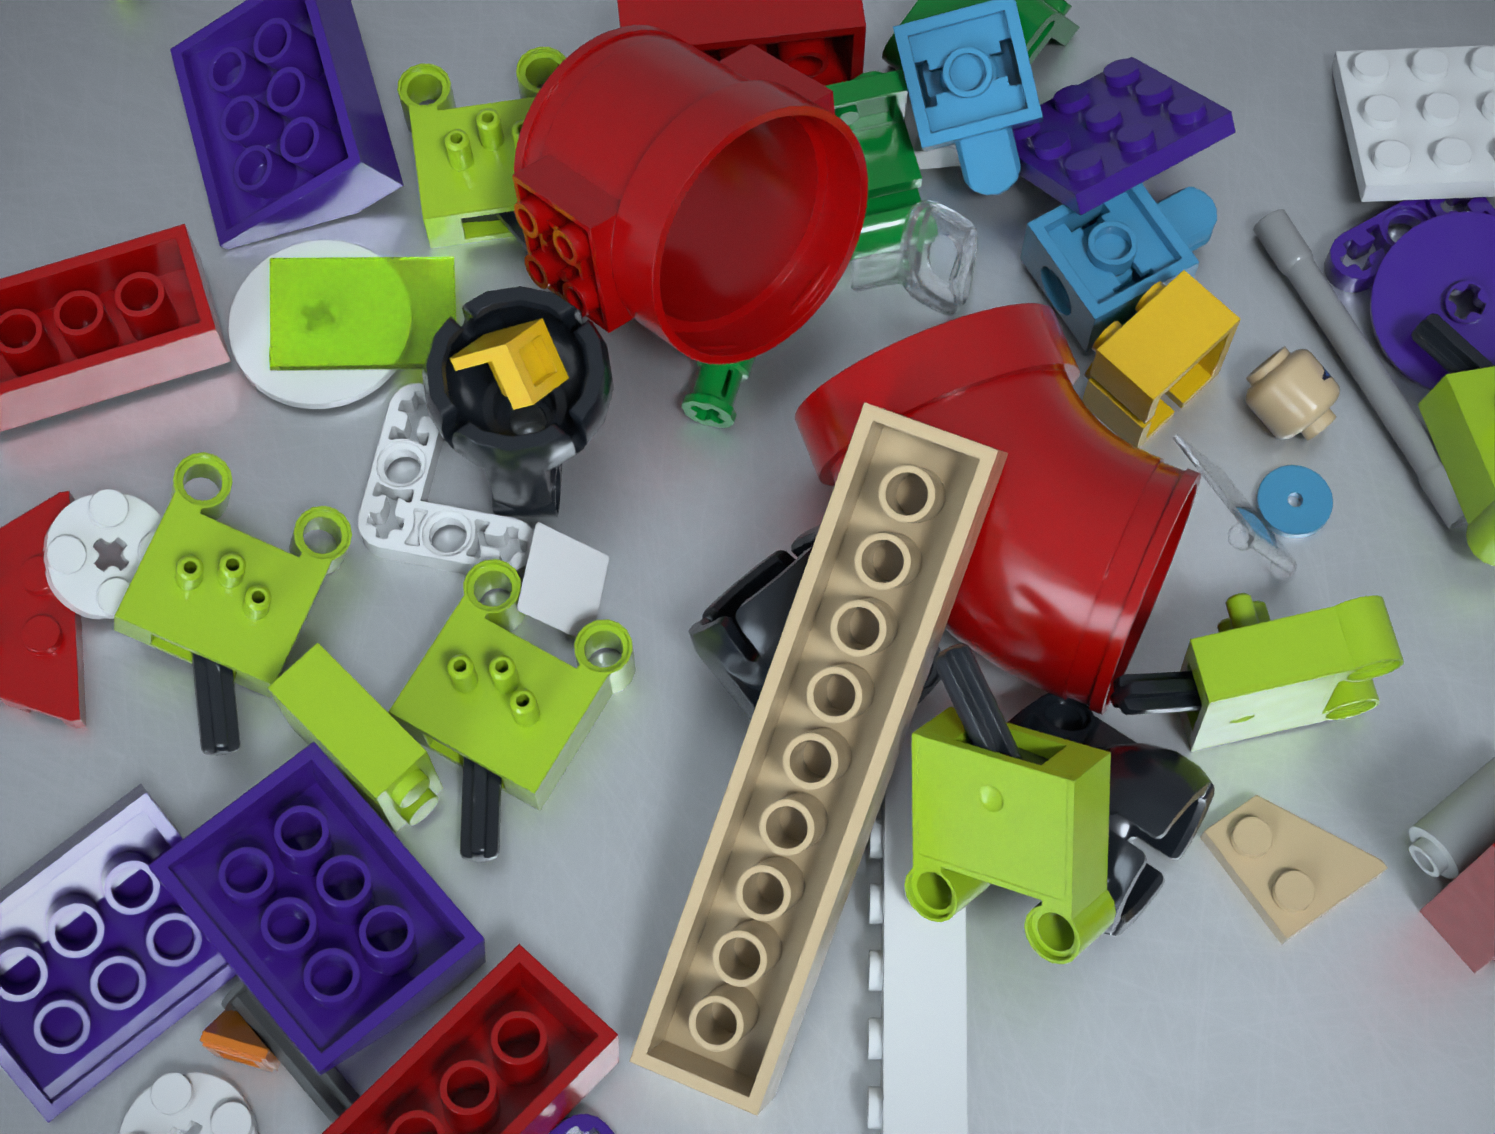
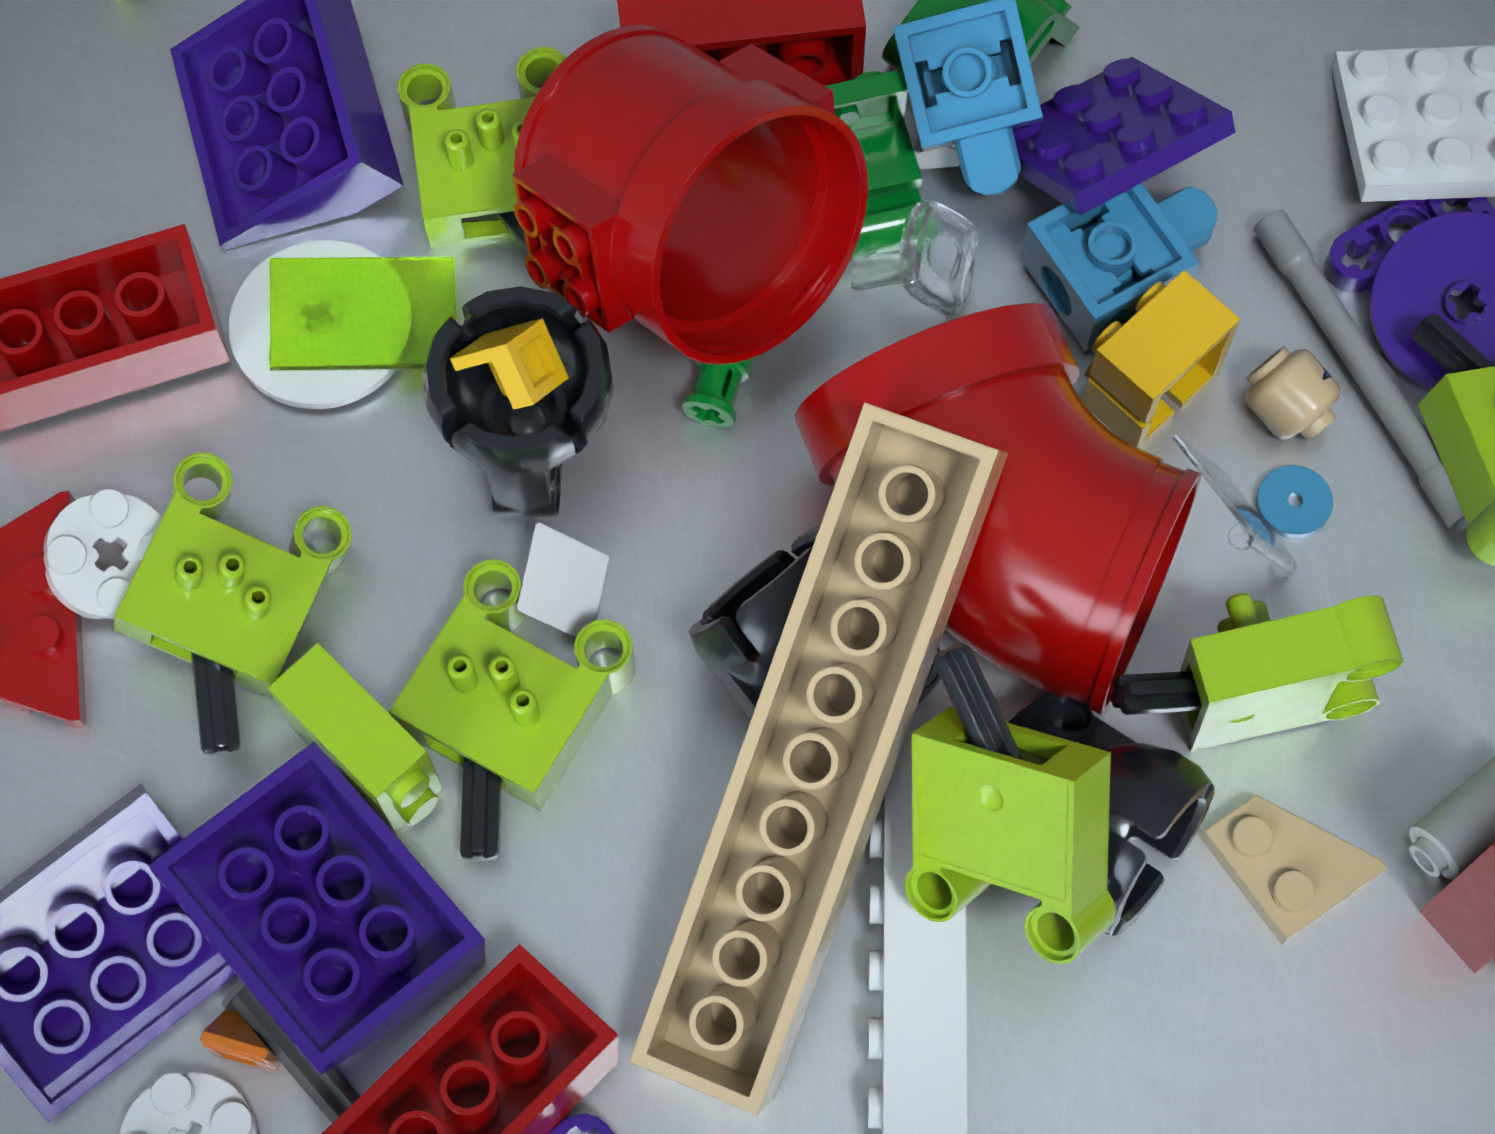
(422, 518): white beam -> none

